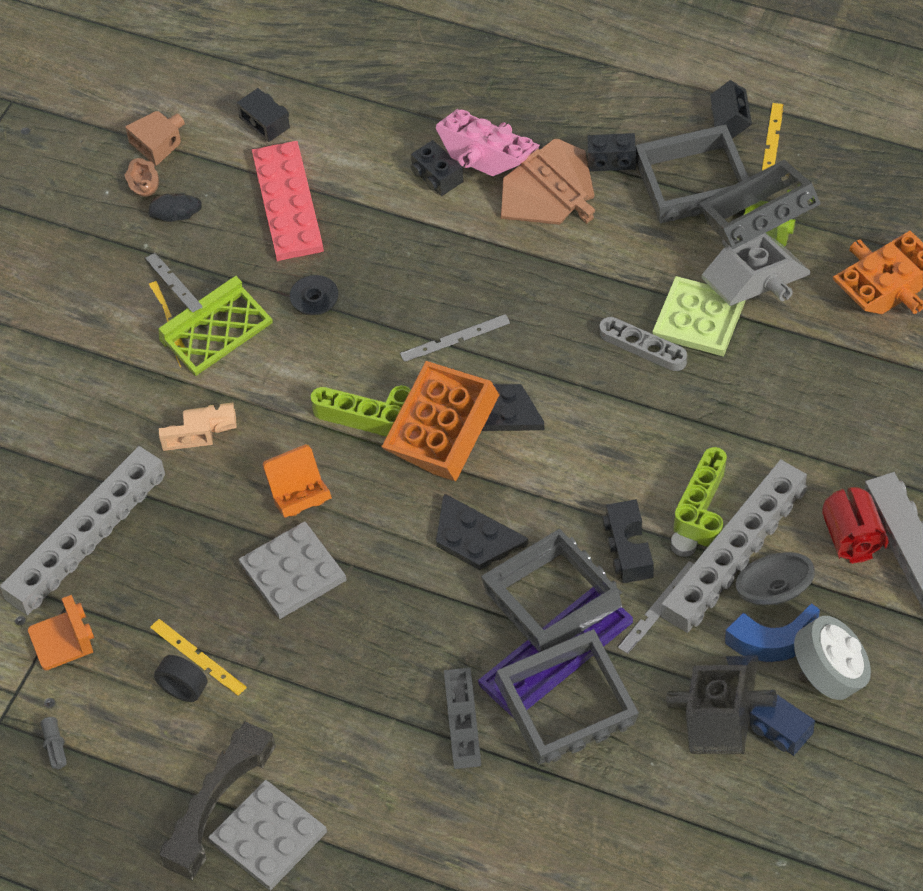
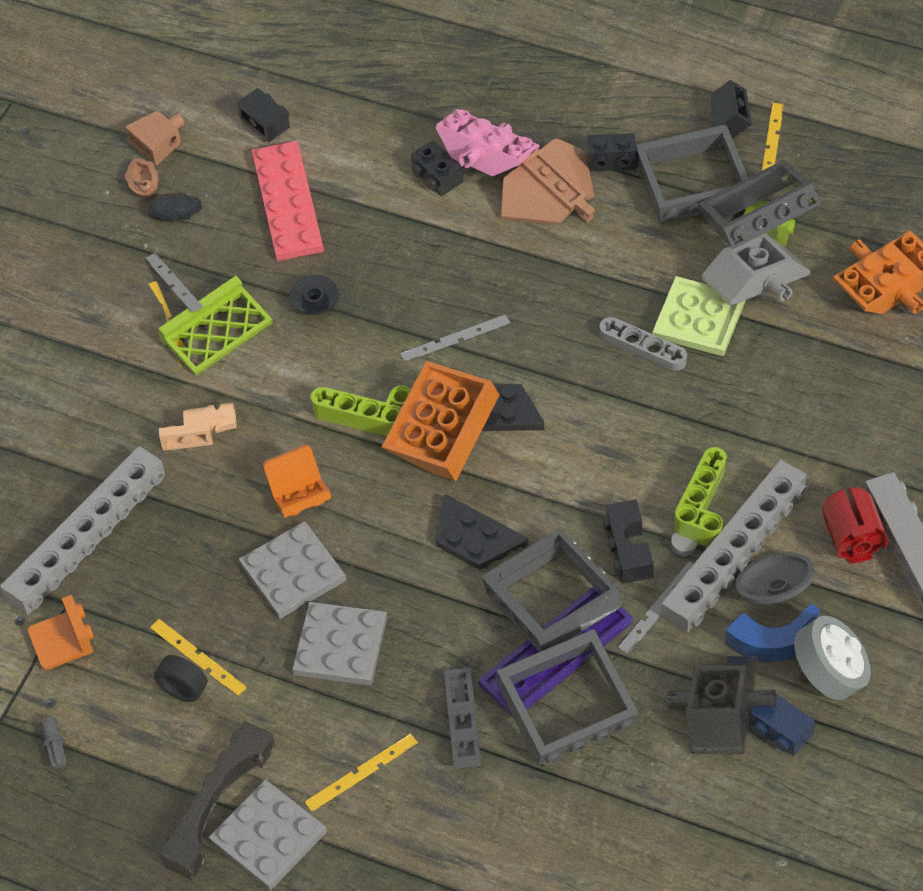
(340, 643): none -> light grey plate
(364, 771): none -> yellow piece

